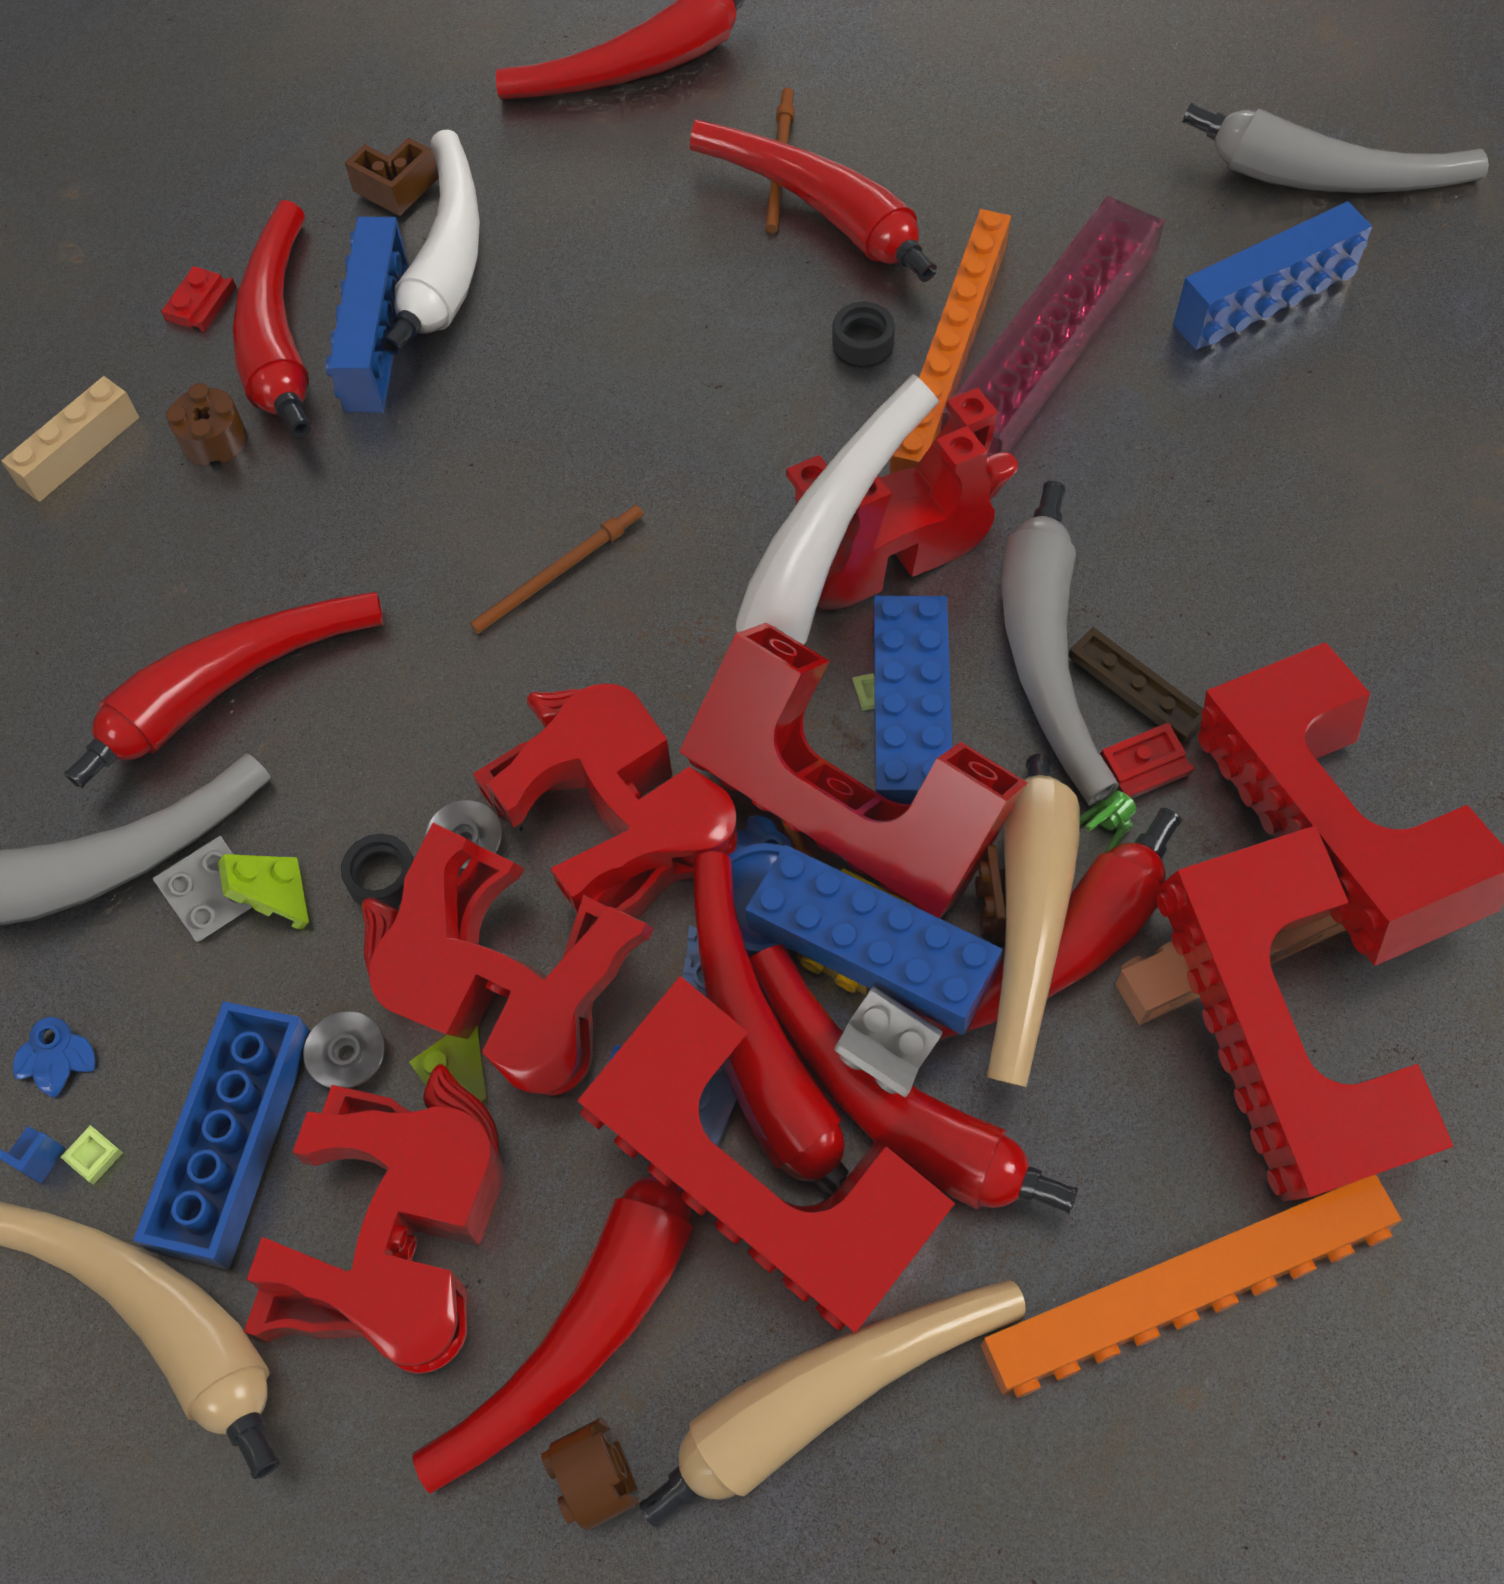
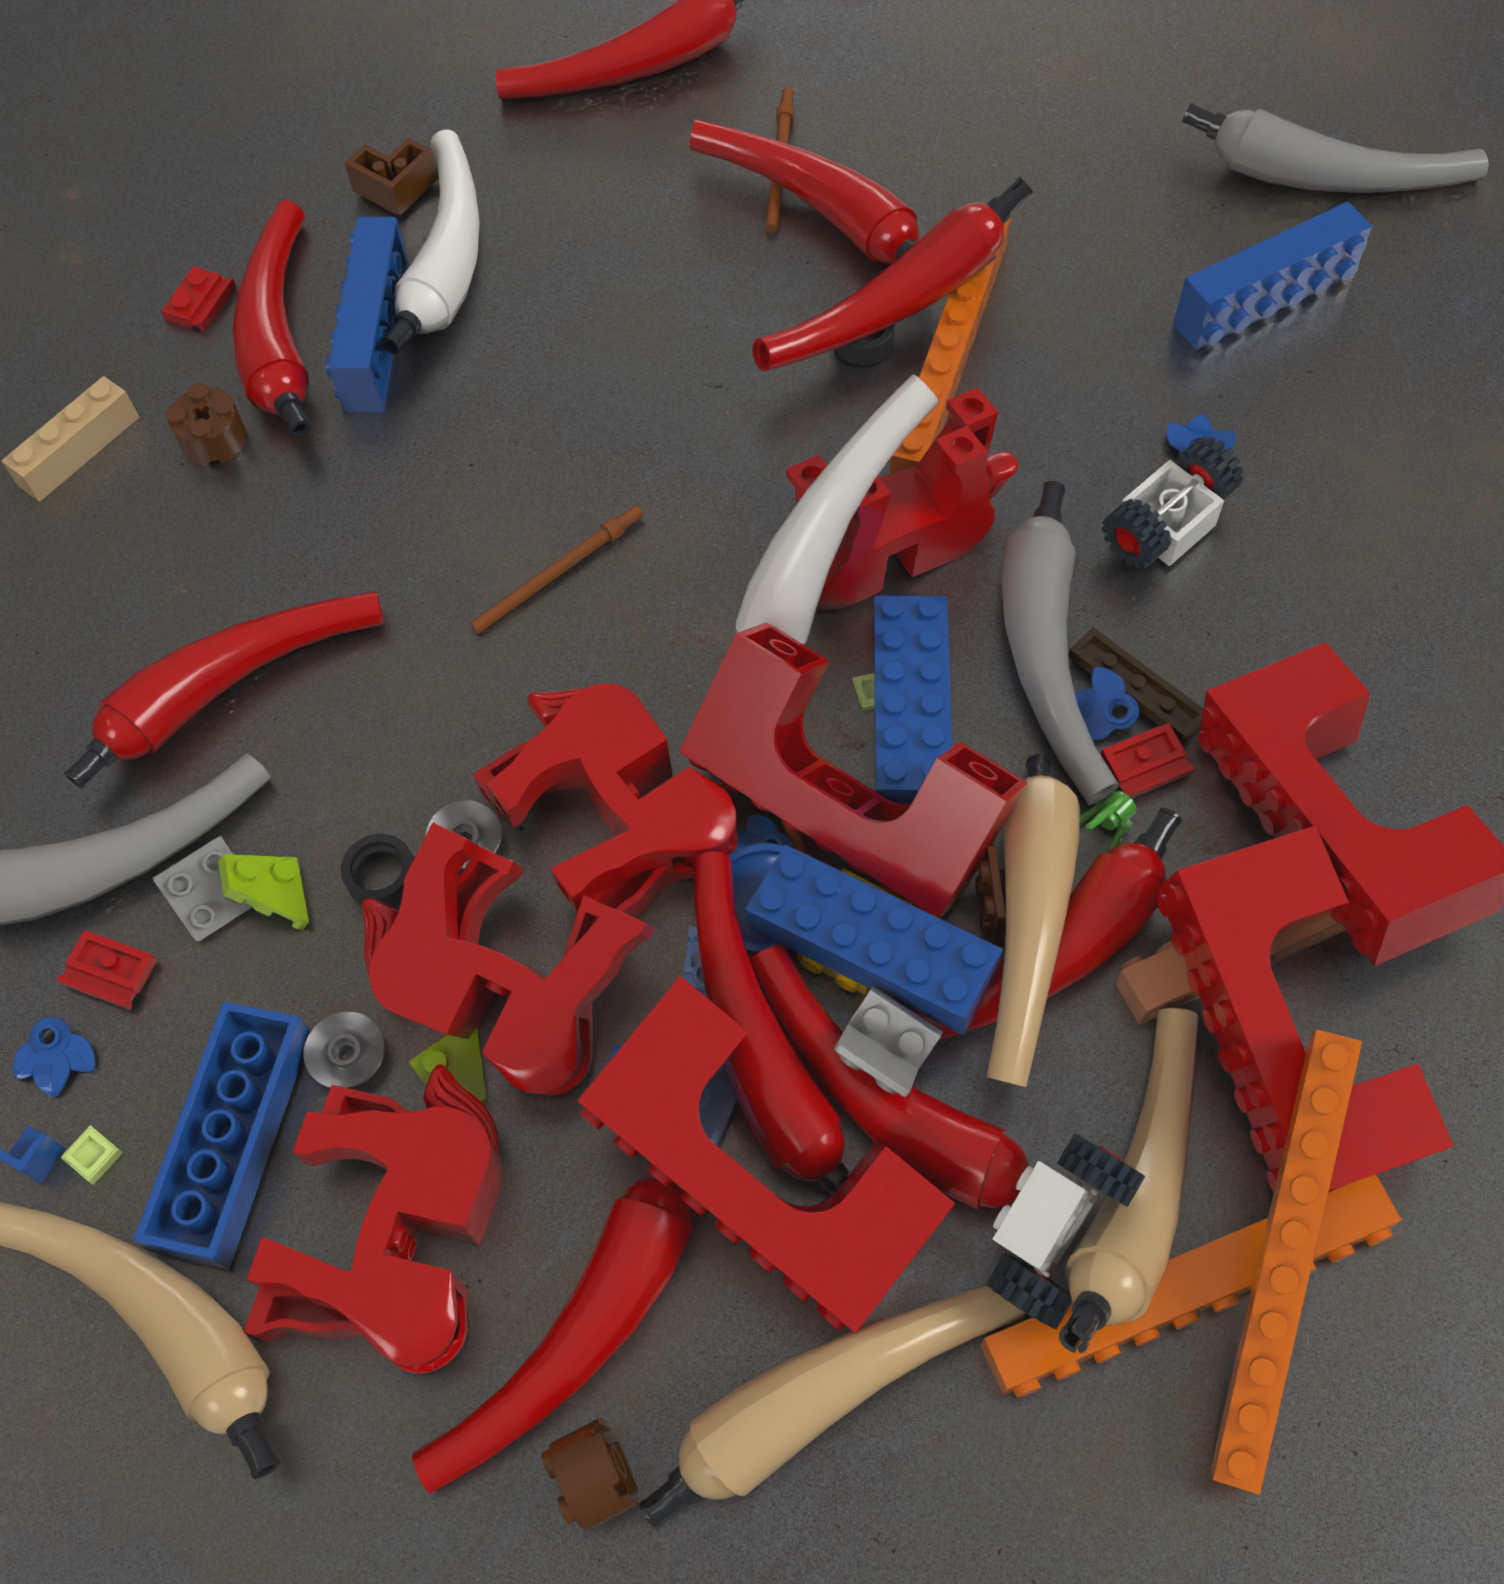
(107, 969): none -> red plate
(924, 274): none -> red animal
(1047, 1221): none -> brick
(1062, 317): clear pink brick -> none
(1099, 703): none -> blue plate
(1129, 1247): none -> tan animal
(1174, 505): none -> brick
(1182, 437): none -> blue plate
(1285, 1262): none -> orange brick

